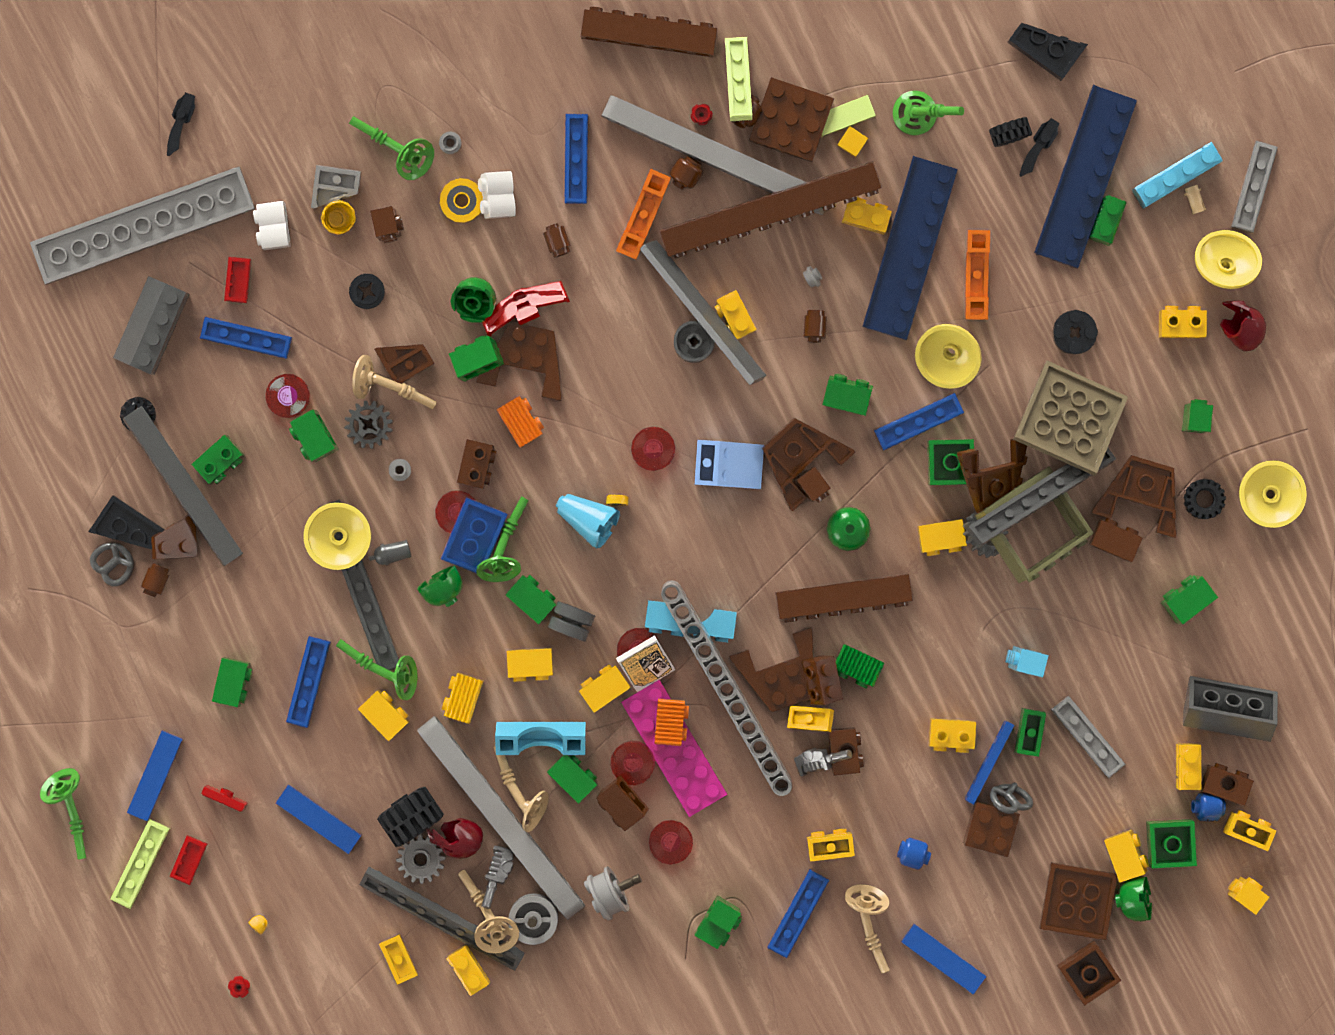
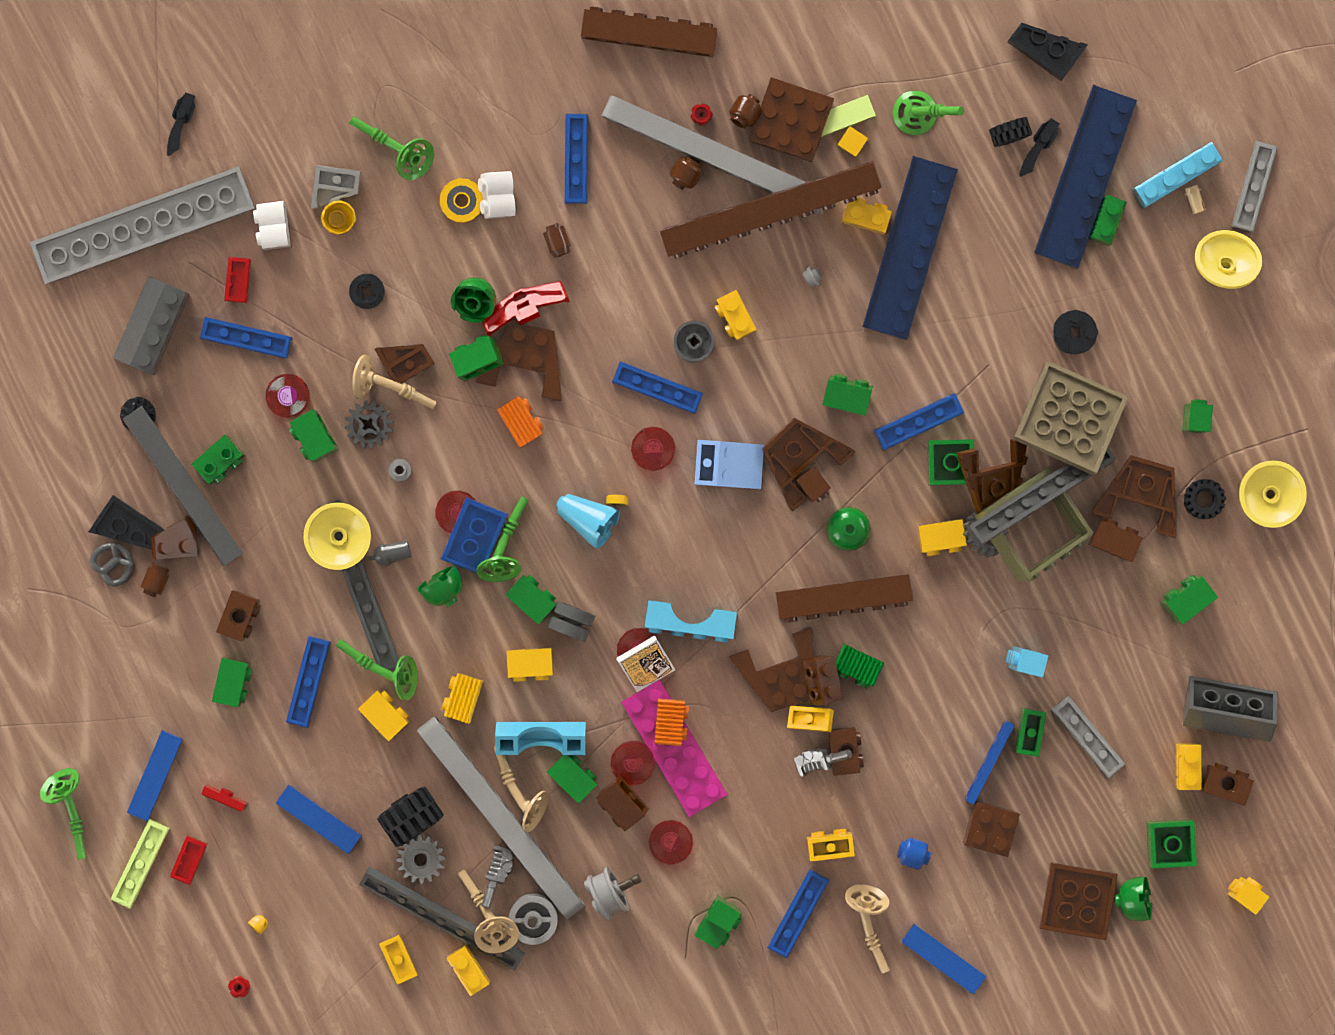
(228, 625): none -> reddish brown brick
(387, 224): reddish brown brick -> none
(450, 135): light grey plate -> none
(461, 840): dark red helmet -> none
(476, 464): reddish brown brick -> none
(604, 688): yellow brick -> none
(643, 214): orange slope -> none
(657, 387): none -> blue tile
(703, 312): dark grey tile -> none
(731, 698): light grey beam -> none
(738, 79): yellowish green tile -> none
(815, 326): reddish brown brick -> none
(939, 364): light yellow dish -> none
(952, 734): yellow brick -> none
(977, 274): orange slope -> none
(1006, 791): dark grey piece -> none
(1089, 973): reddish brown brick -> none
(1126, 855): yellow brick -> none
(1182, 323): yellow brick -> none
(1208, 807): blue head -> none
(1246, 327): dark red helmet -> none
(1249, 831): yellow brick -> none

